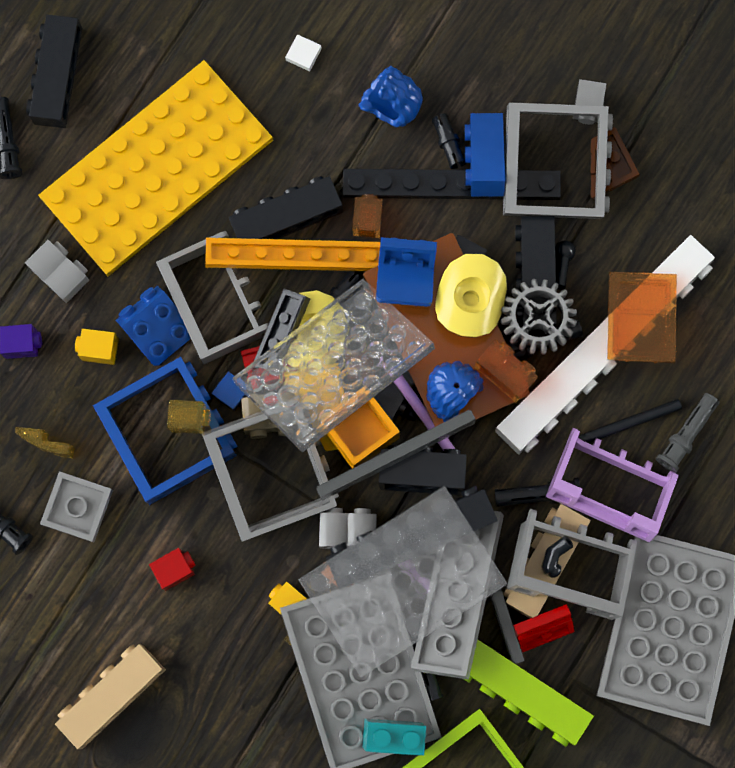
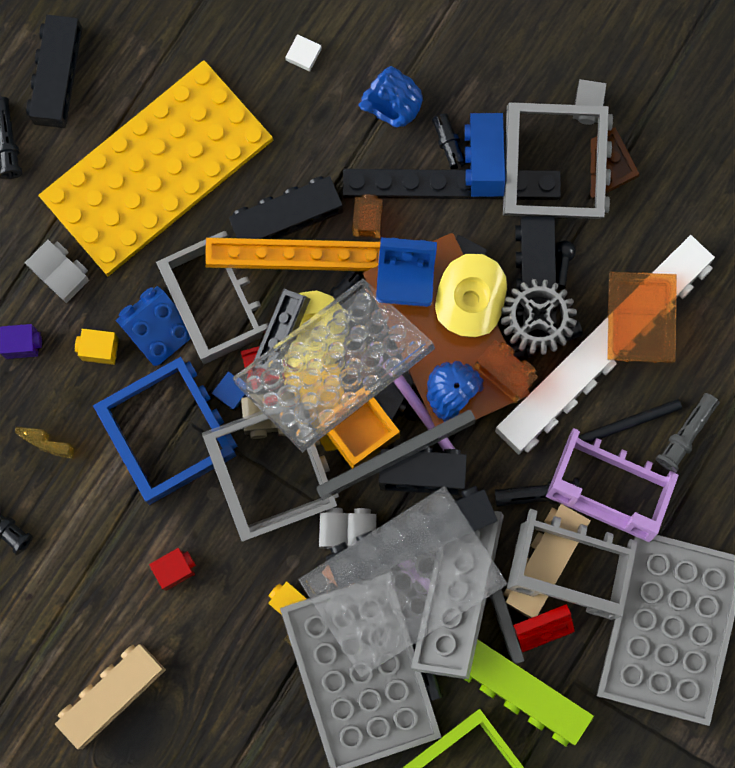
(76, 506): light grey plate -> none
(188, 416): clear yellow brick -> none
(394, 737): teal brick -> none
(552, 555): black arm -> none

